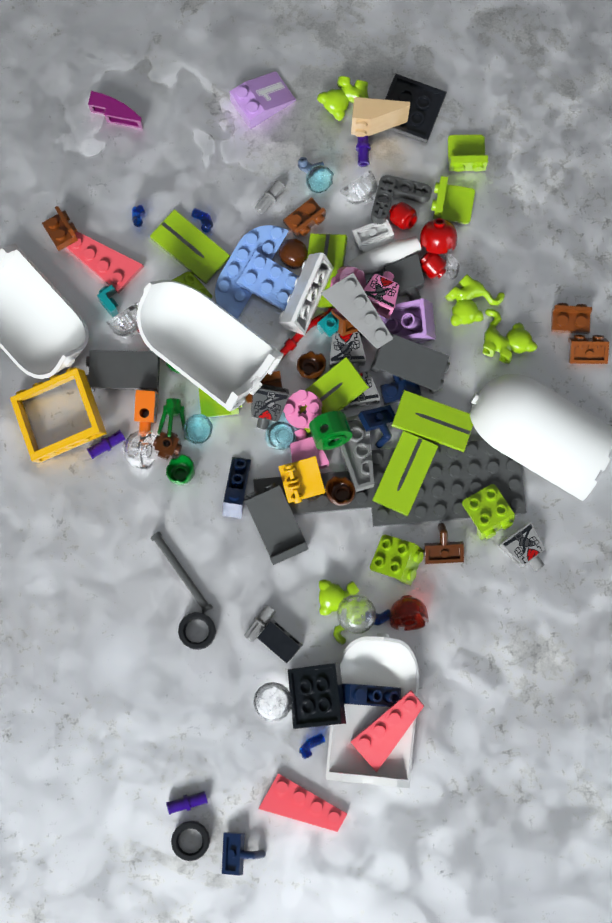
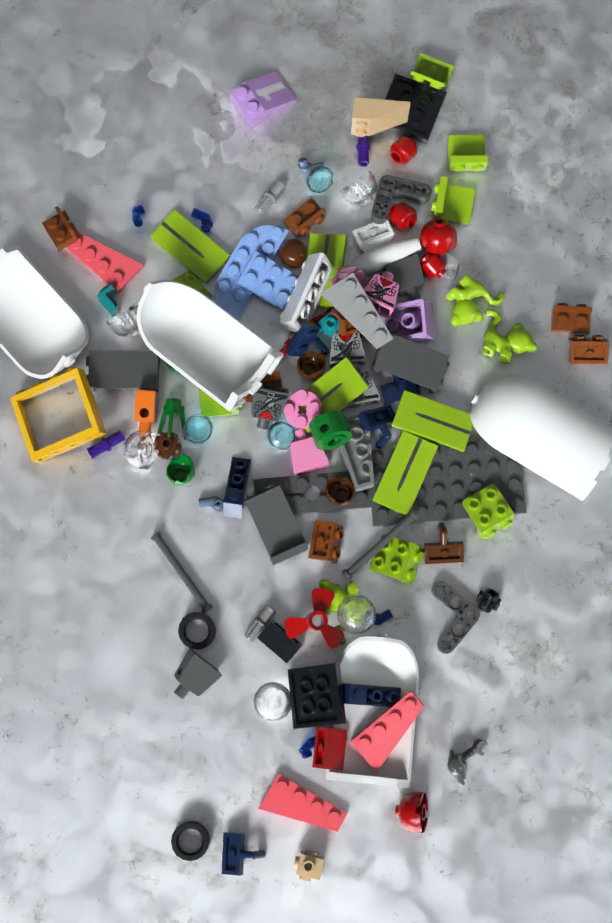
(114, 110): magenta slope -> none
(186, 802): dark purple pin -> none
(195, 675): none -> dark grey torso
(213, 502): none -> sand blue arm
(301, 479): yellow hinge -> none
(305, 337): none -> dark blue plate
(312, 872): none -> tan brick
(321, 600): none -> red piece
(326, 541): none -> dark orange bracket
(329, 748): none -> red panel
(337, 100): lime animal -> none
(380, 544): none -> dark grey bar
(403, 150): none -> red head
(408, 613): clear red cylinder -> none
(413, 812): none -> red cylinder
(432, 70): none -> lime bracket
(457, 764): none -> dark grey piece
(460, 612): none -> dark grey beam
(488, 600): none -> black gear
(524, 547): light grey torso -> none

